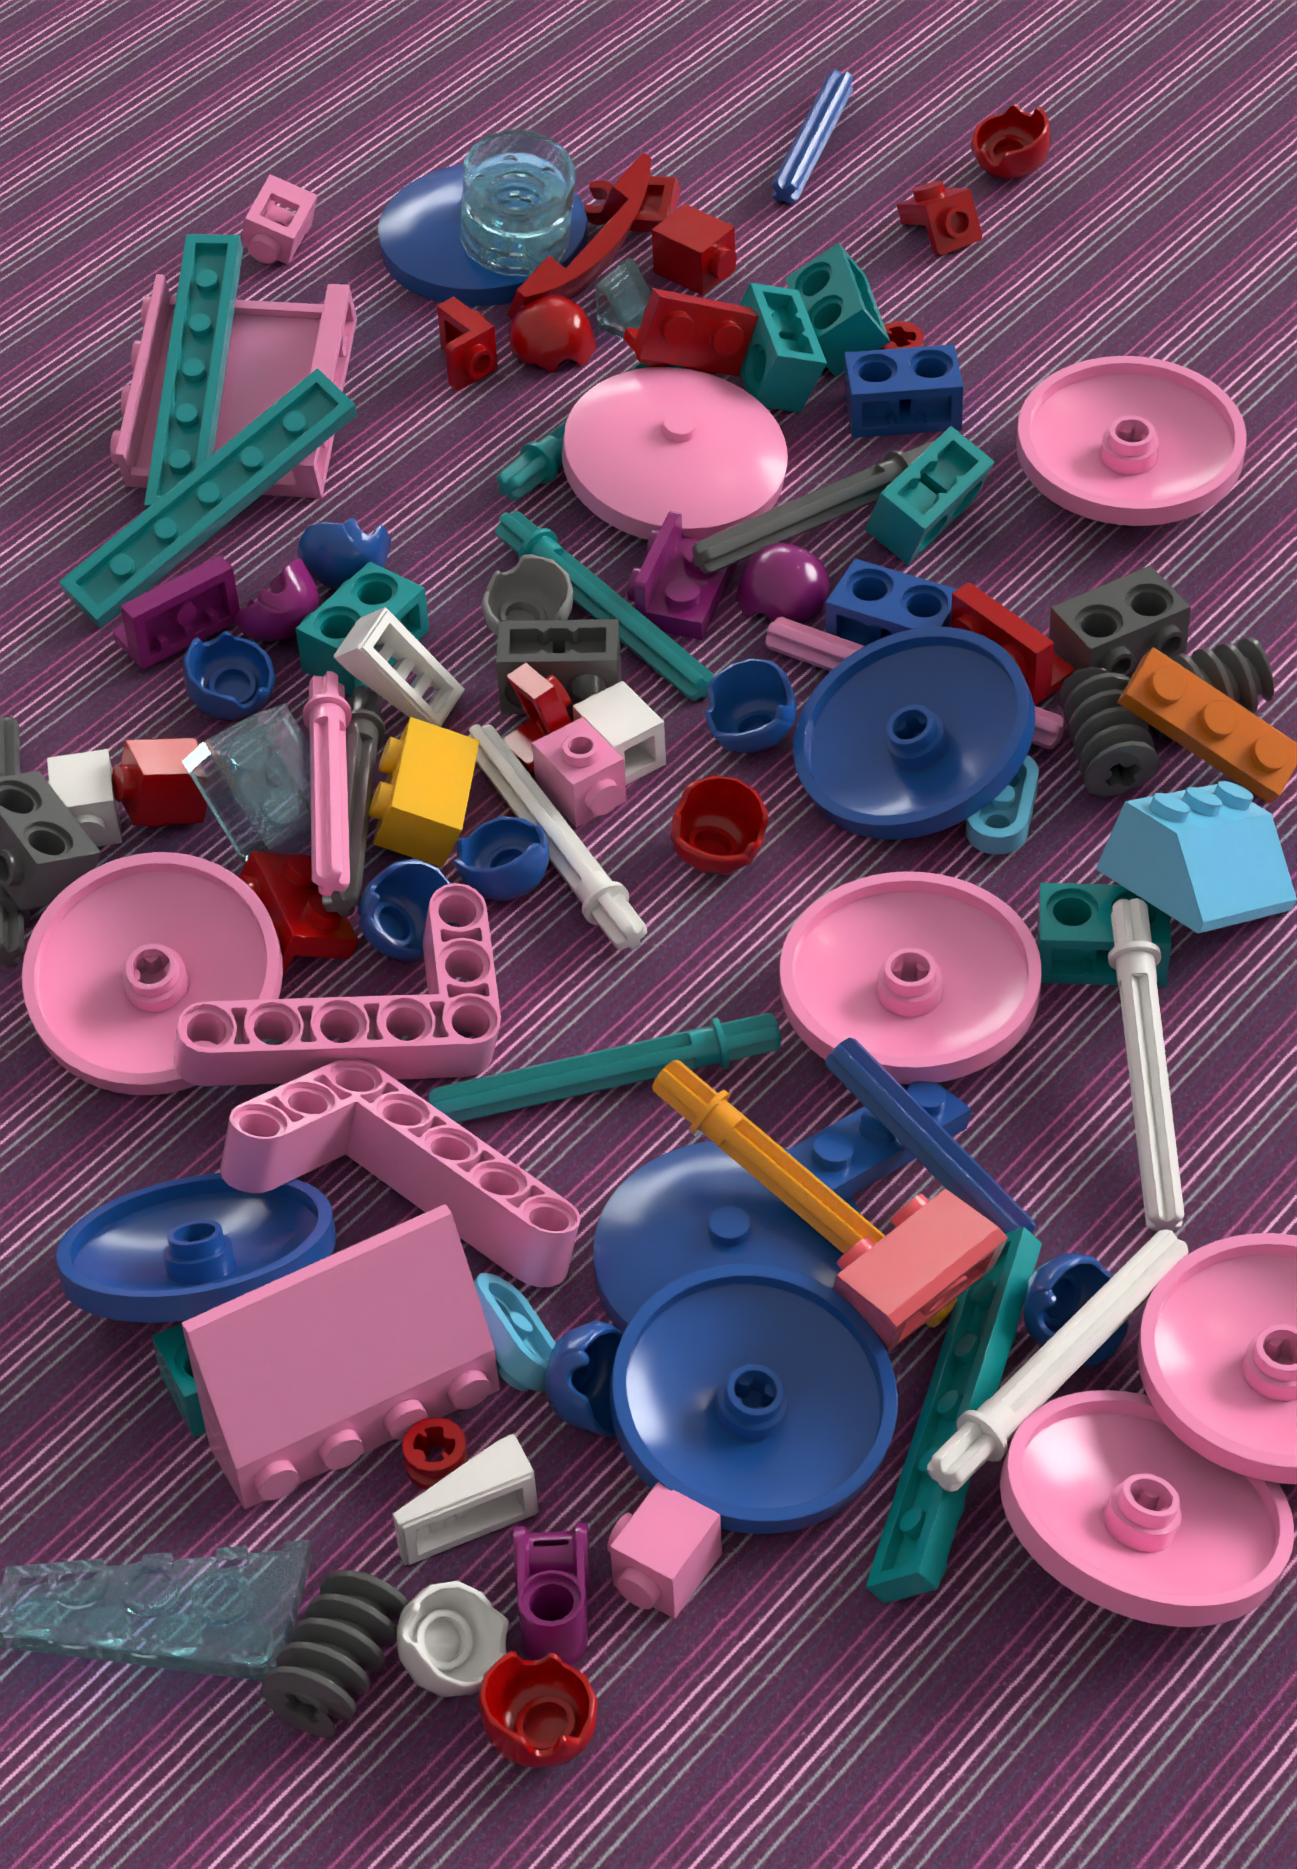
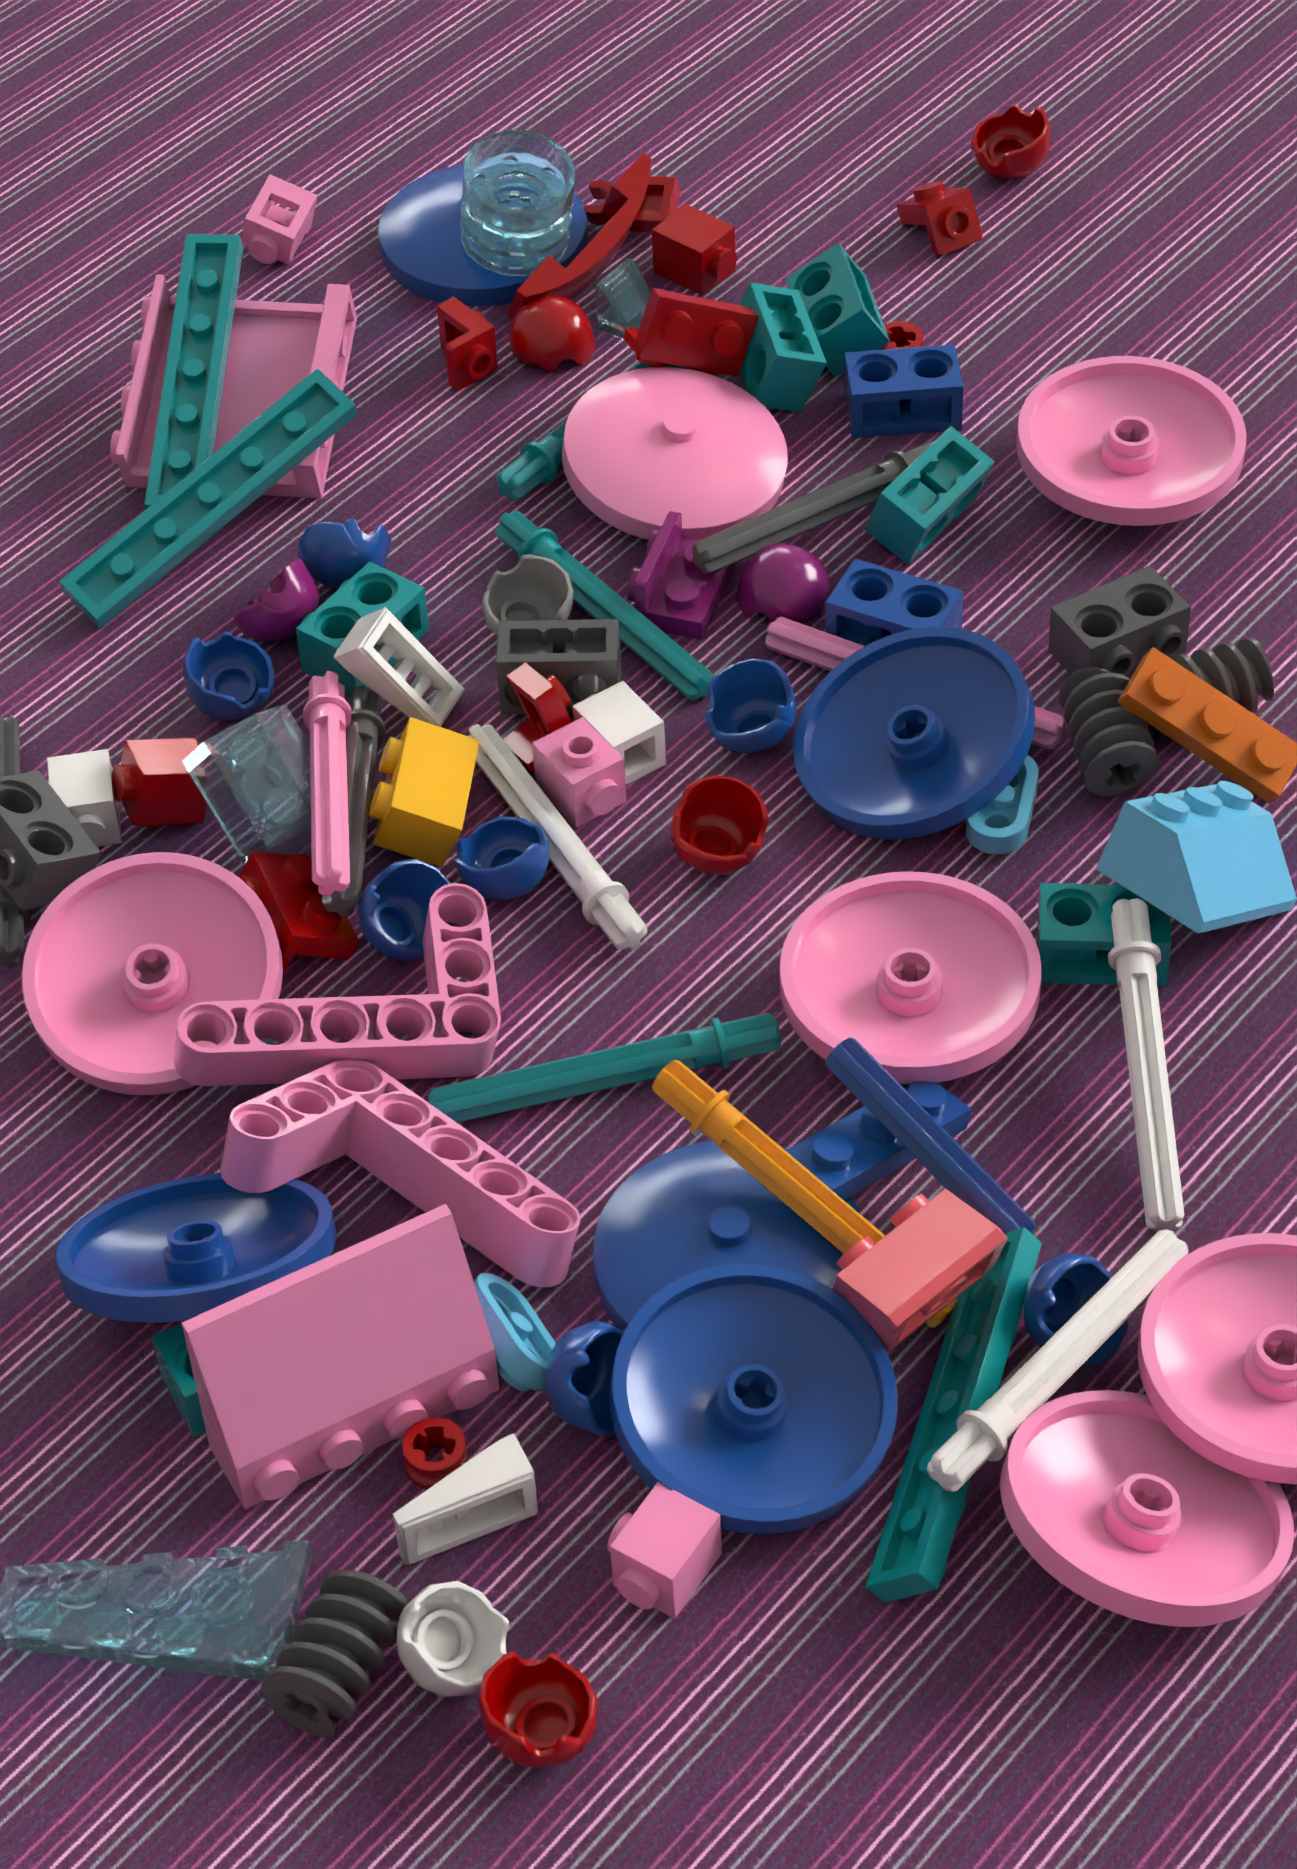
(178, 613): magenta bracket -> none
(553, 1583): magenta piece -> none
(812, 137): axle -> none
(1028, 647): red bracket -> none

